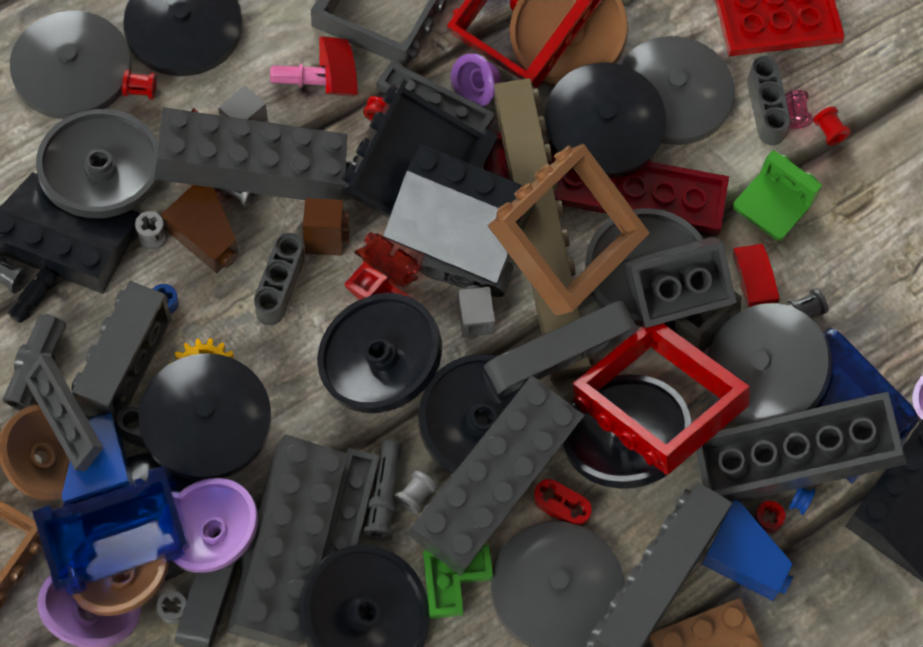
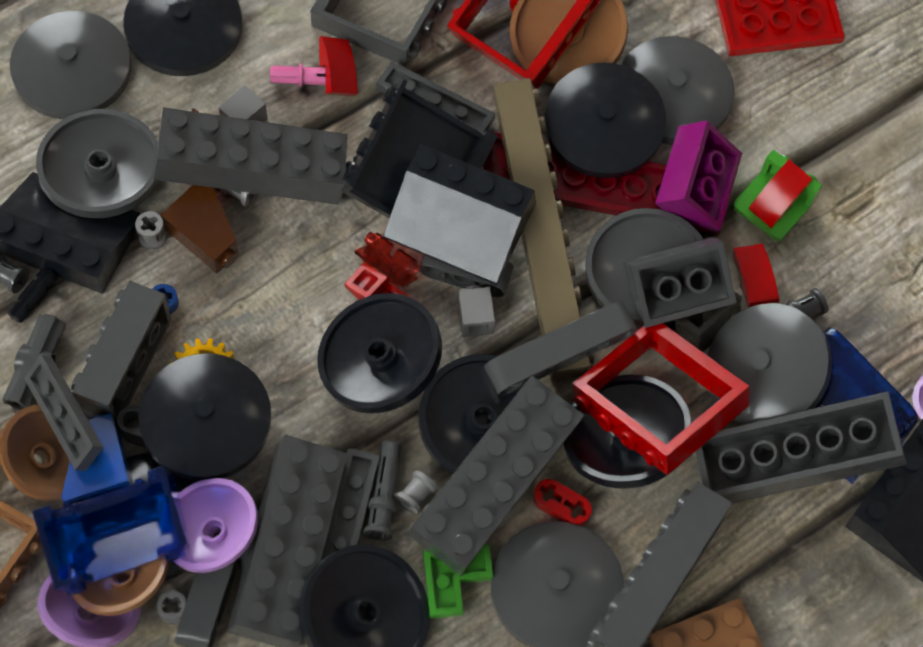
(139, 84): red bush -> none
(279, 265): dark grey beam -> none
(325, 226): reddish brown brick -> none
(374, 104): red bush -> none
(475, 78): medium lavender hat -> none
(525, 255): medium nougat window -> none
(699, 175): none -> magenta slope
(749, 555): blue slope -> none
(767, 112): dark grey beam -> none
(771, 506): red bush -> none
(780, 194): none -> red slope
(798, 109): clear pink bush -> none
(802, 499): blue bush -> none
(831, 126): red bush -> none

